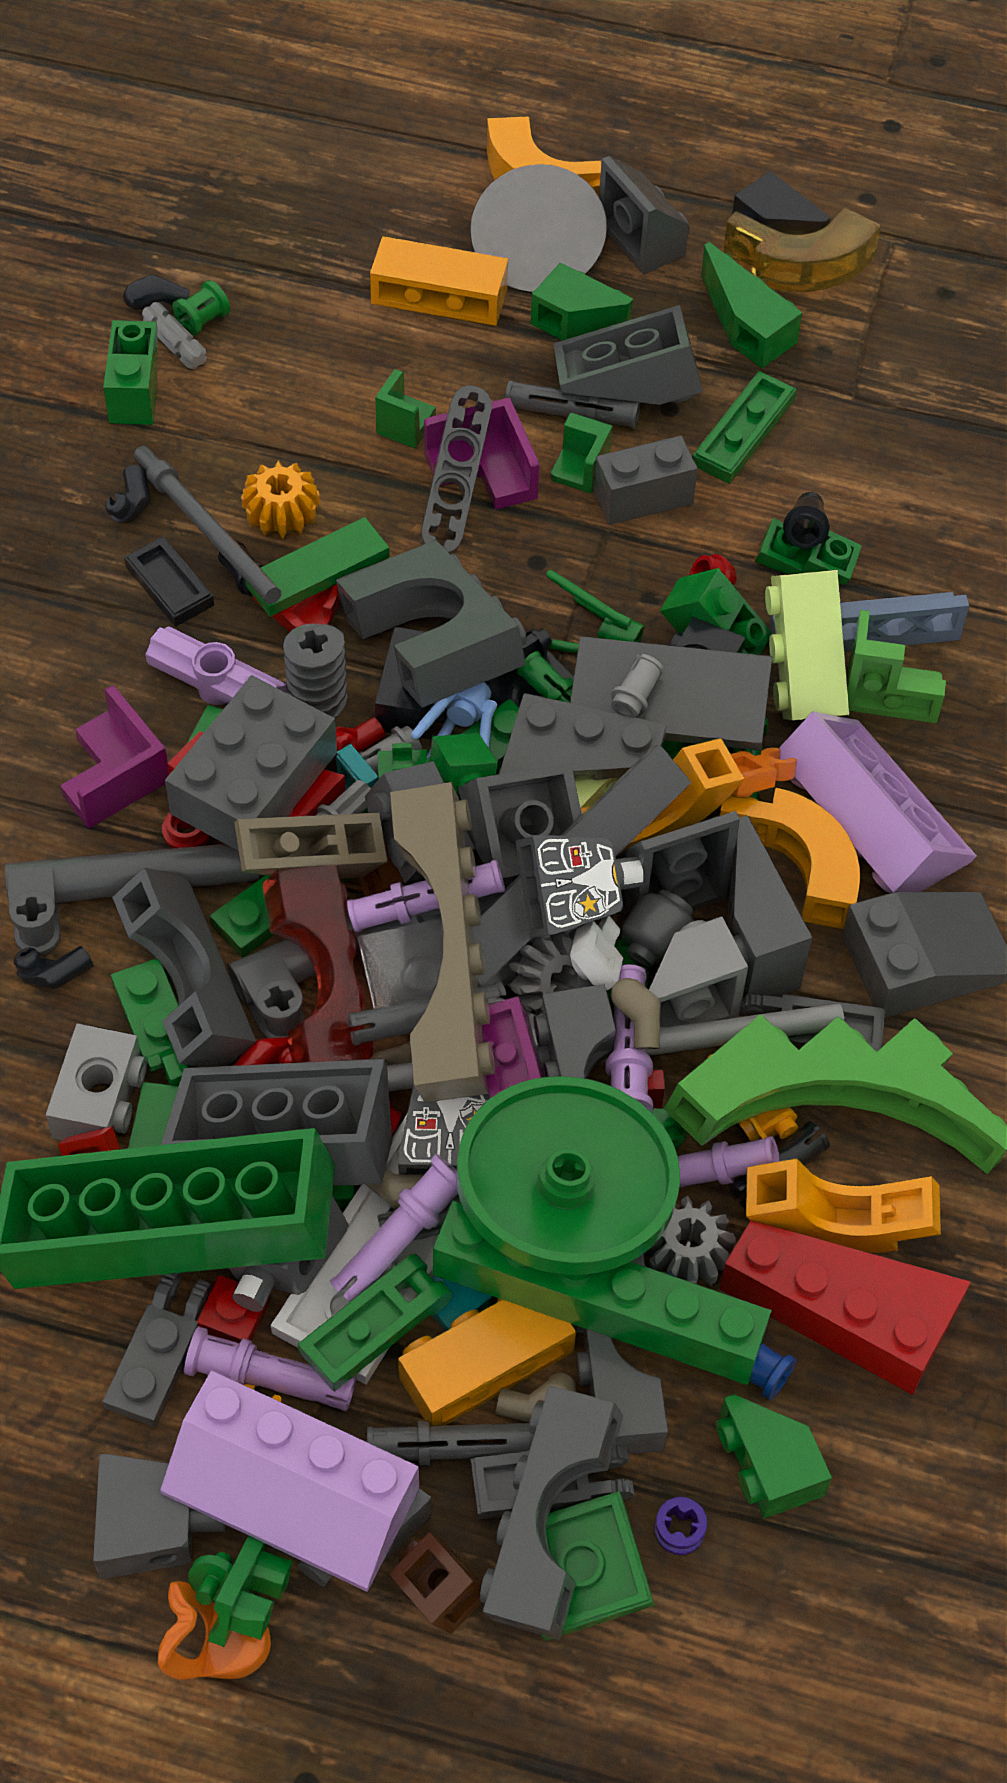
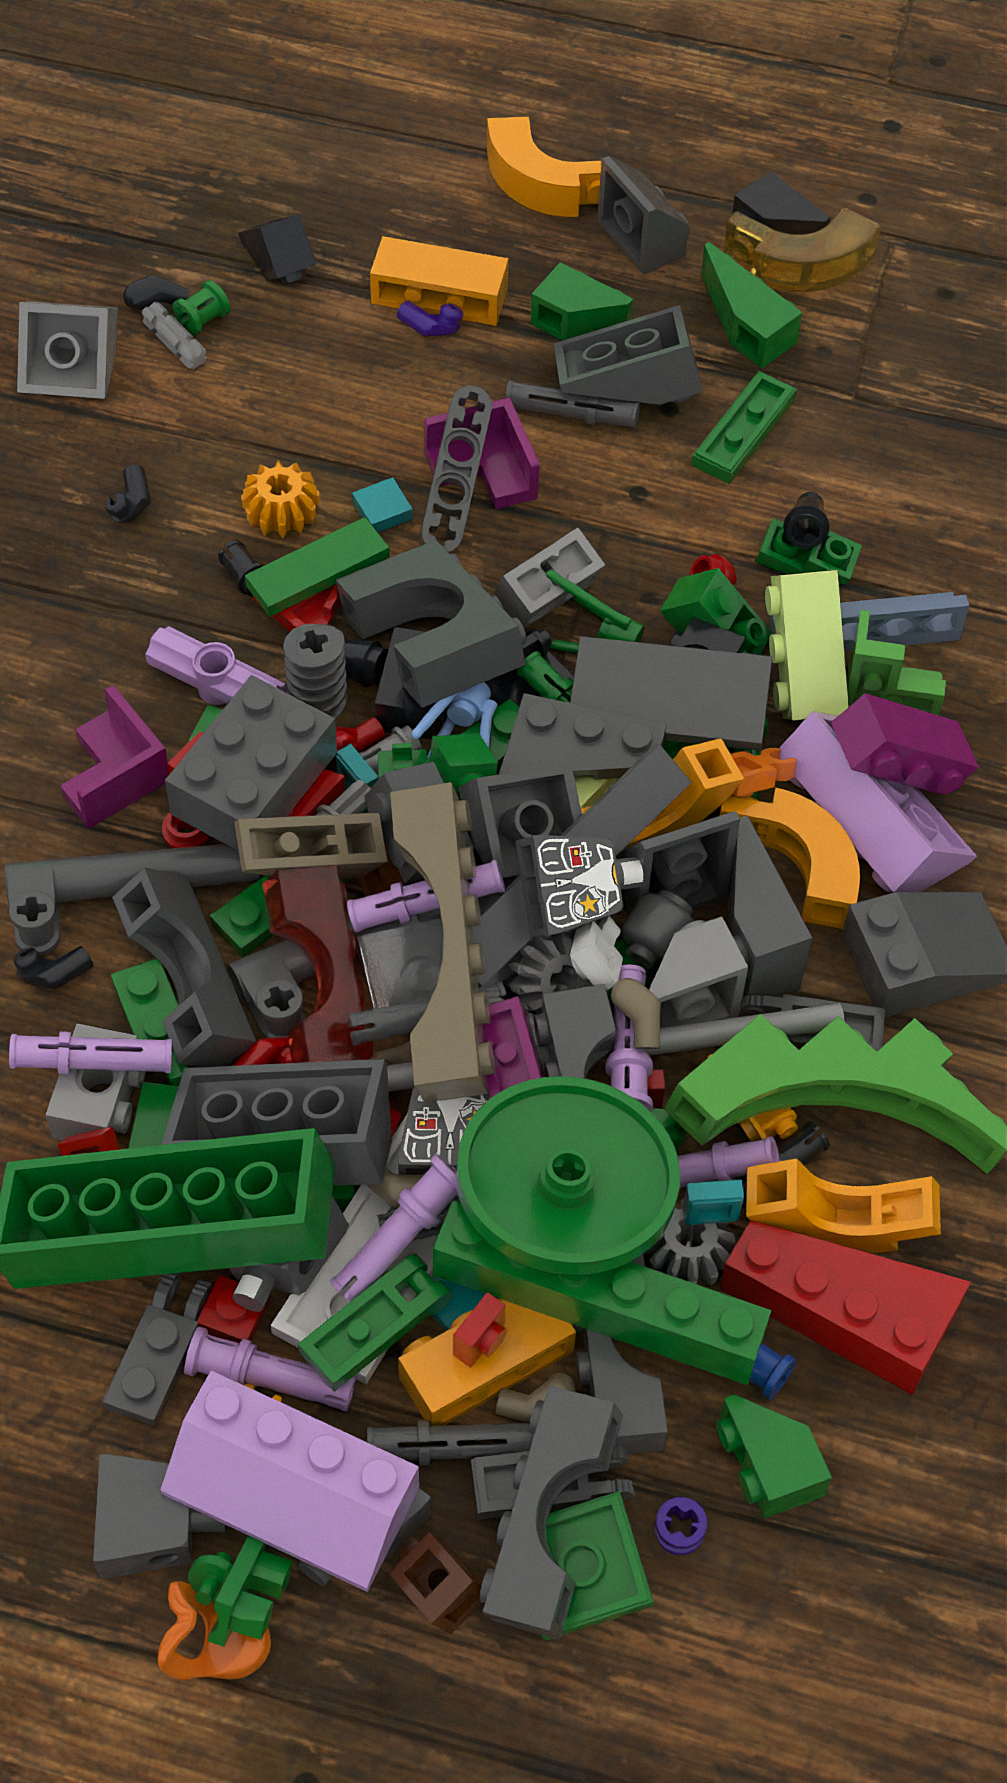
(66, 349): none -> light grey slope
(89, 1053): none -> lavender pin
(131, 373): green slope -> none
(166, 480): dark grey bar -> none
(169, 581): black tile -> none
(279, 248): none -> black slope
(365, 661): none -> black cone
(383, 505): none -> teal tile
(400, 415): green panel -> none
(431, 324): none -> dark purple arm
(480, 1331): none -> red plate
(531, 595): none -> light grey brick
(537, 221): flat silver sticker -> none
(581, 444): green panel -> none
(631, 696): light grey pin -> none
(645, 480): dark grey brick -> none
(713, 1202): none -> teal tile
(904, 745): none -> magenta brick

